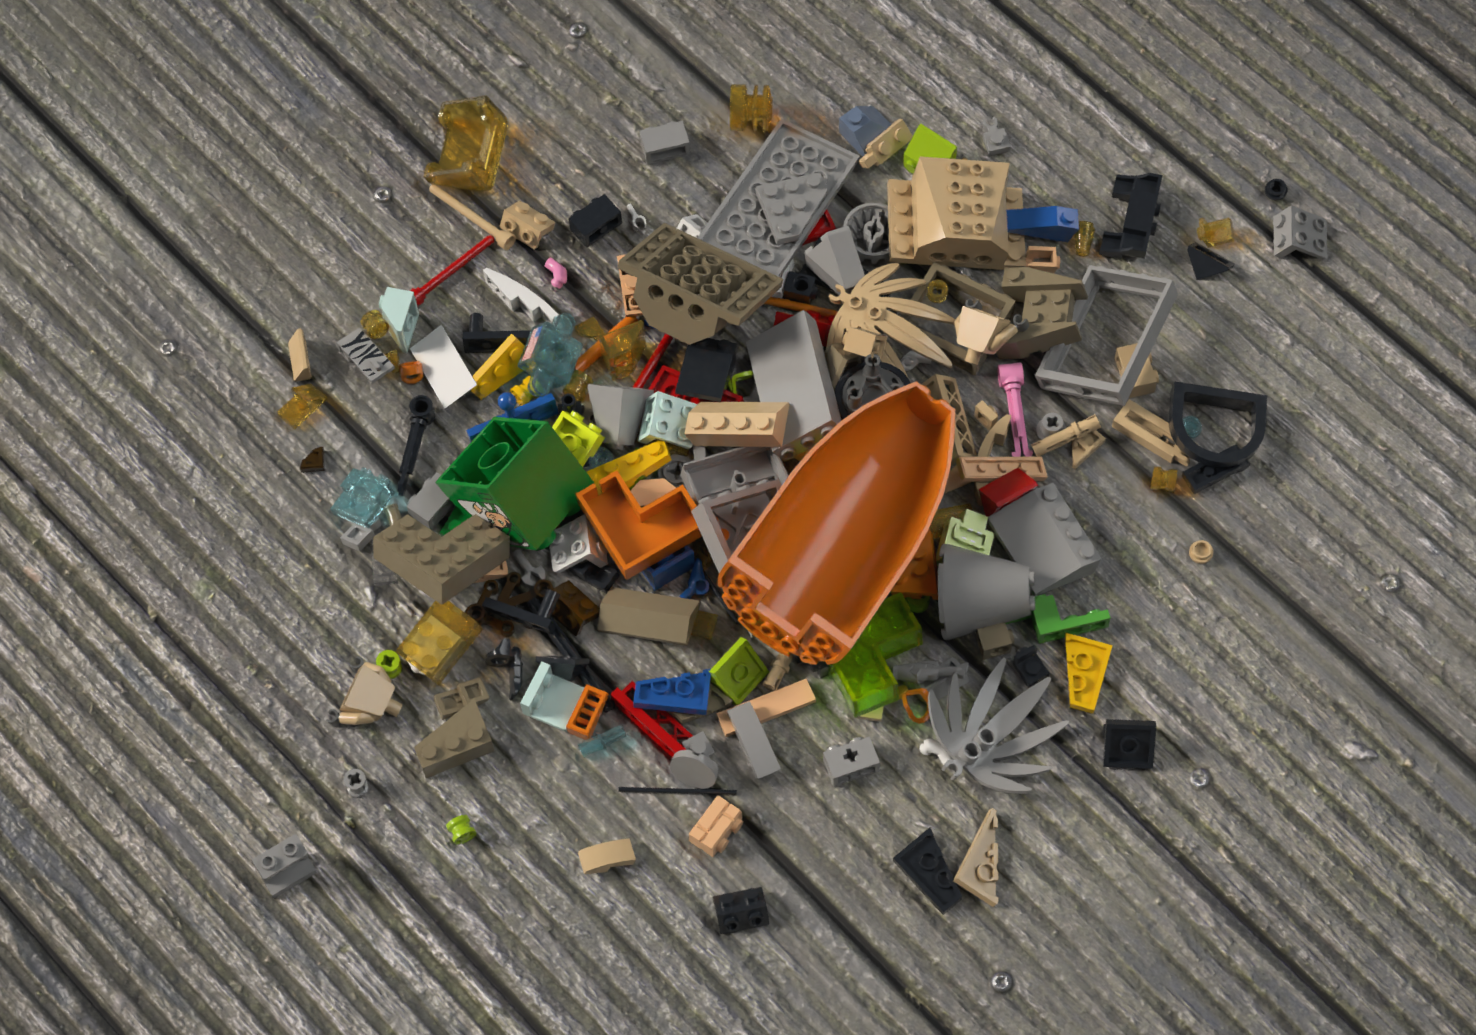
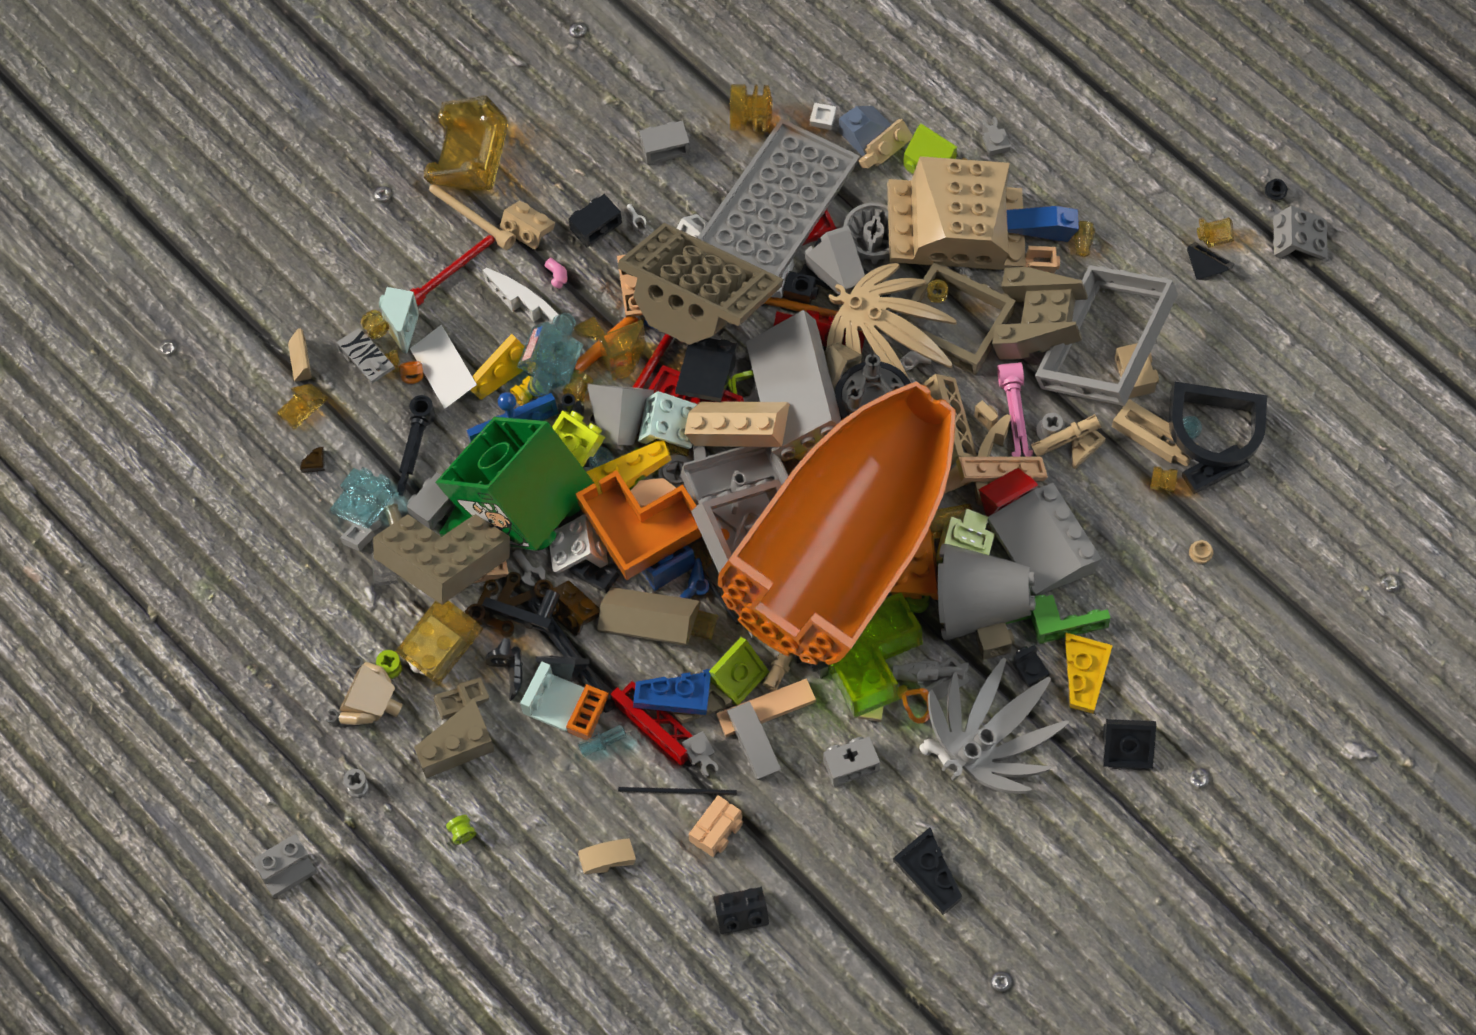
(487, 341): black piece -> none
(693, 769): light grey tile -> none
(791, 205): light grey plate -> none
(822, 116): none -> white tile
(864, 342): tan brick -> none
(979, 869): tan wing -> none
(984, 331): tan torso -> none
(1142, 195): black bracket -> none

